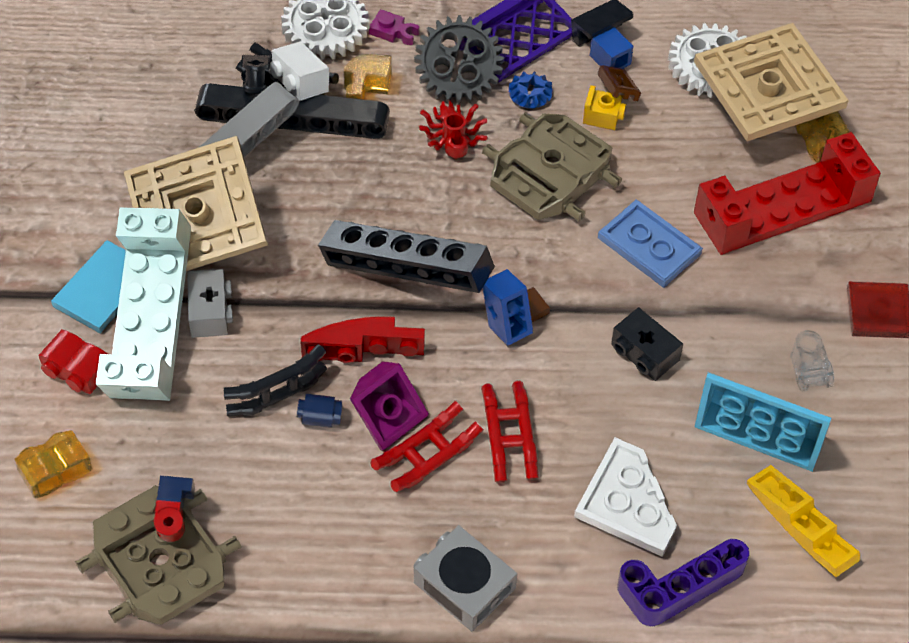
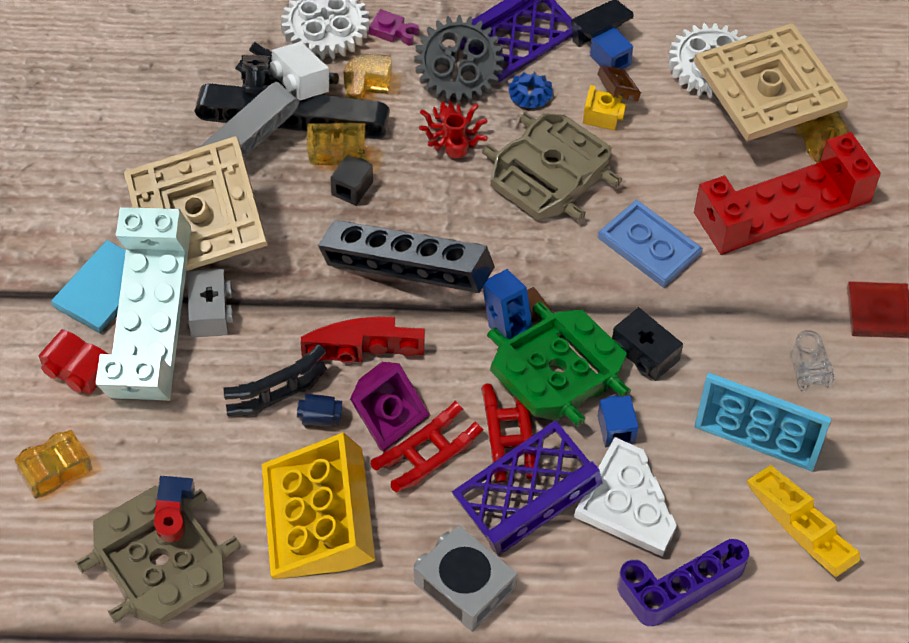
(317, 509): none -> yellow slope
(332, 142): none -> clear yellow brick
(352, 179): none -> black brick
(526, 361): none -> green piece
(536, 511): none -> dark purple fence
(617, 419): none -> blue brick

